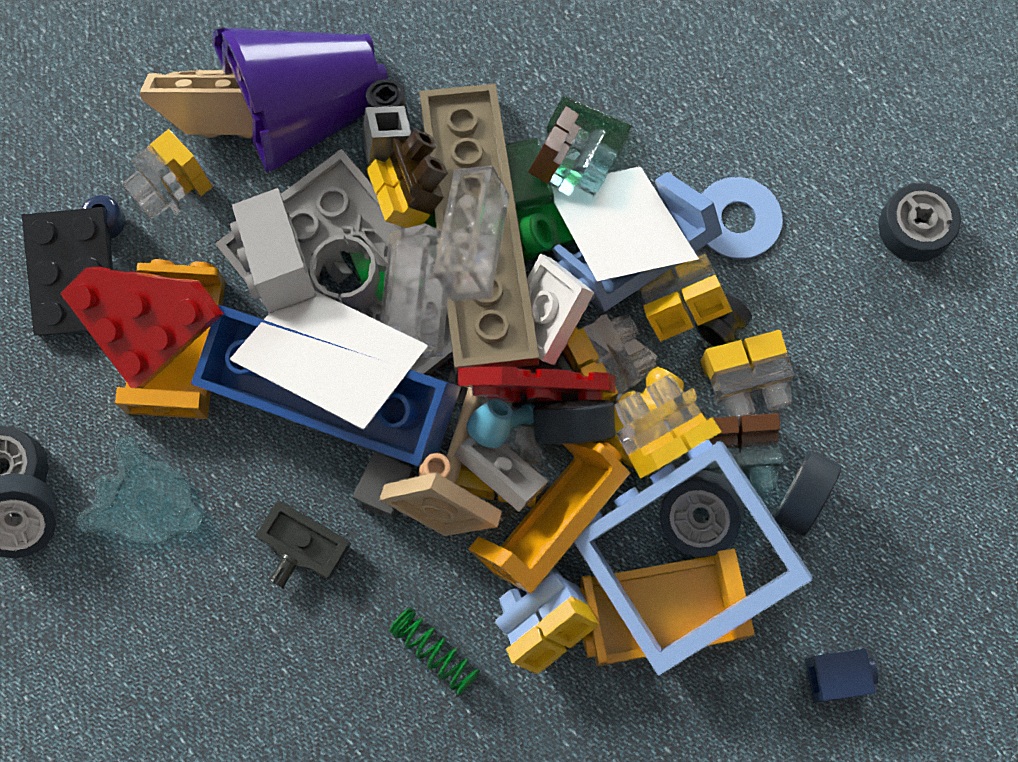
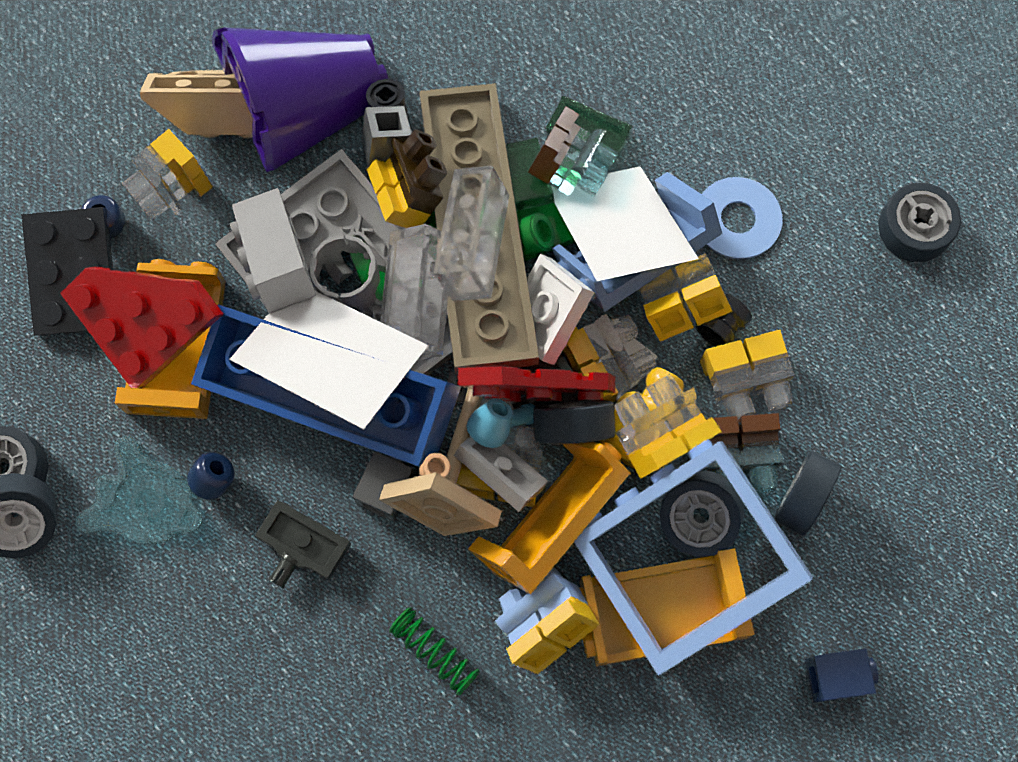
(210, 476): none -> dark blue piece

